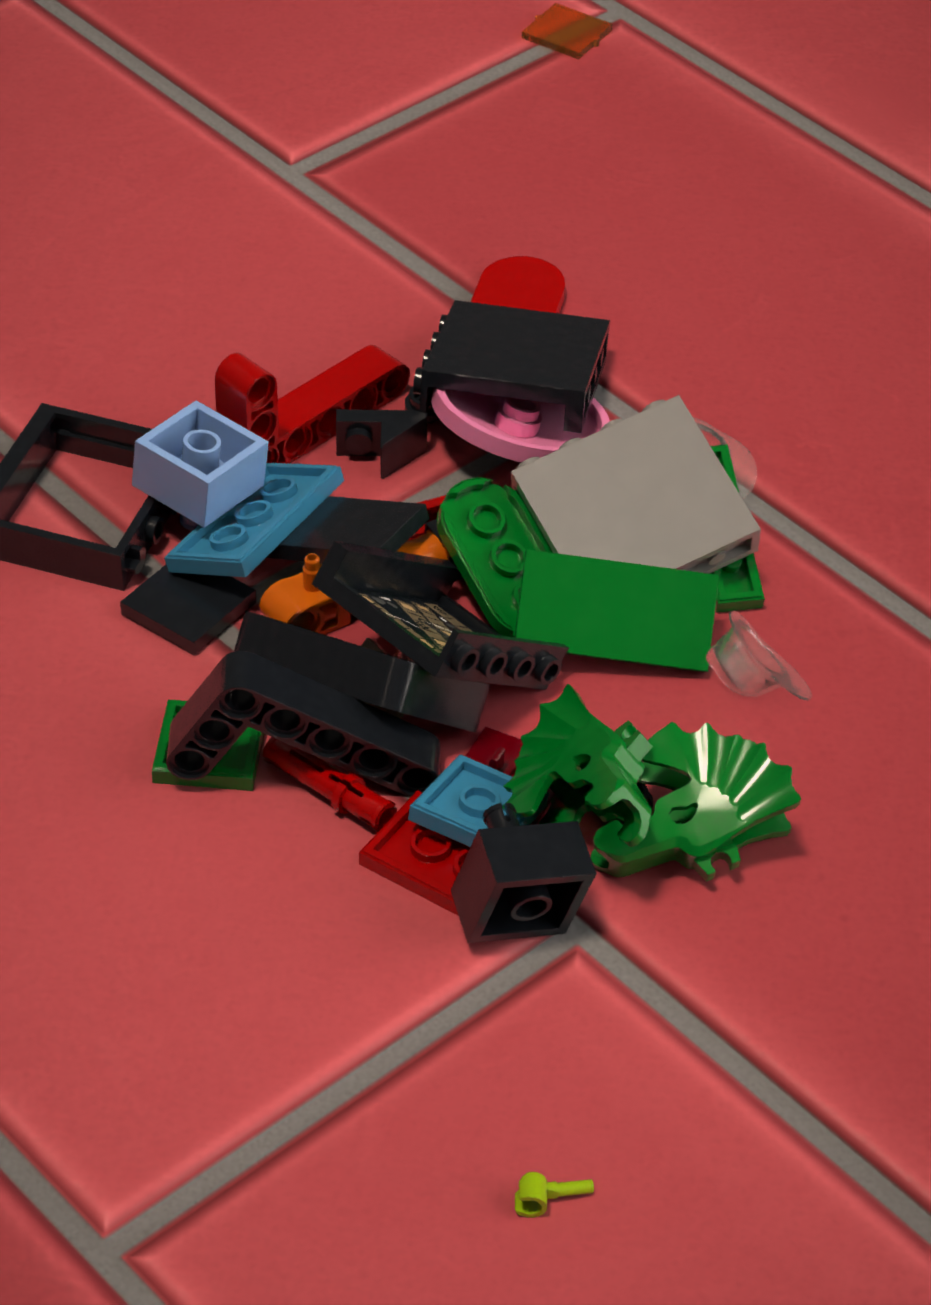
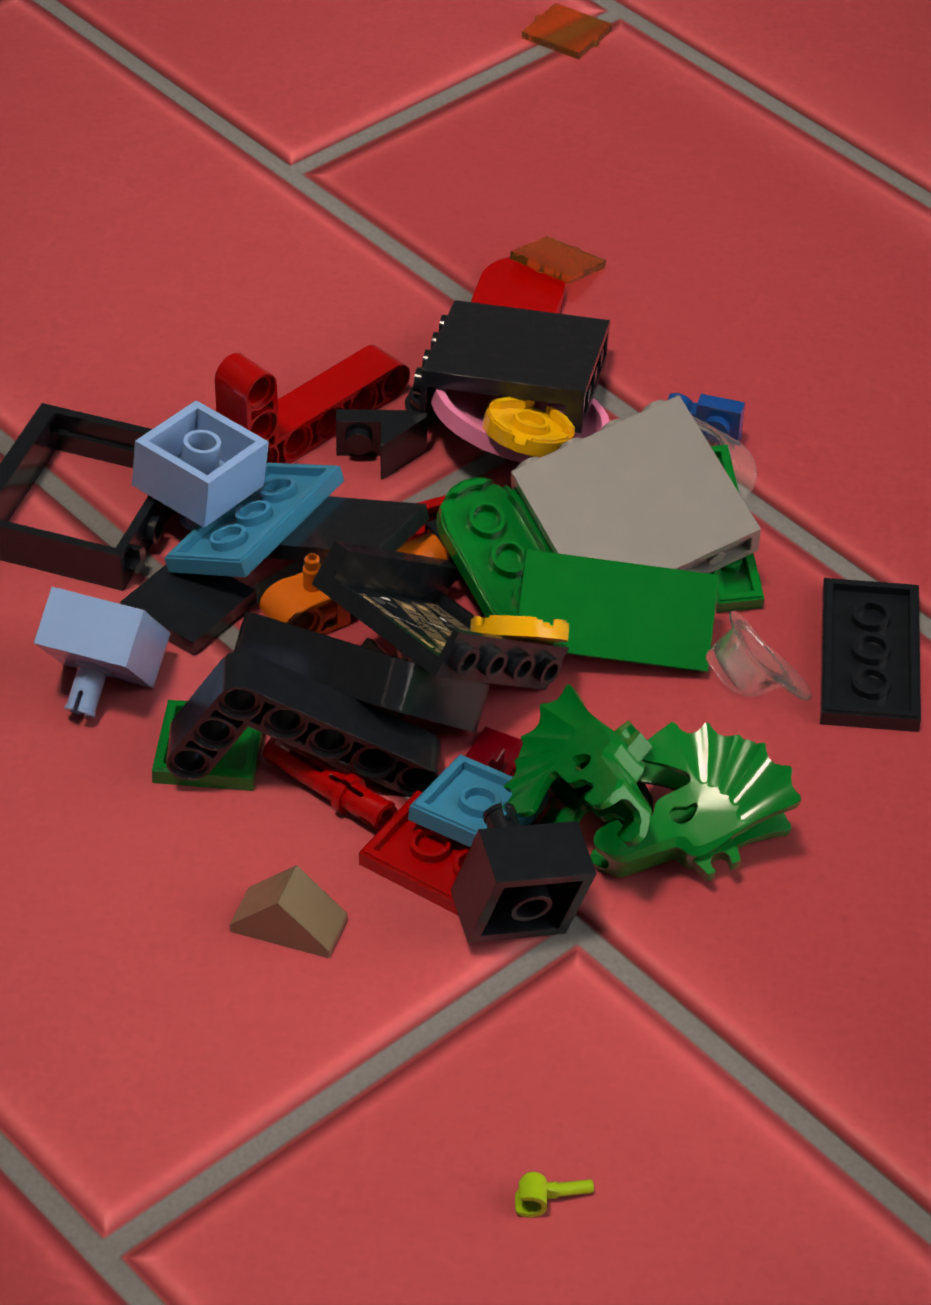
(101, 643): none -> light blue brick
(290, 913): none -> dark tan slope
(522, 627): none -> yellow tile
(525, 428): none -> yellow tile
(558, 259): none -> clear orange piece
(718, 412): none -> blue plate
(870, 655): none -> black tile

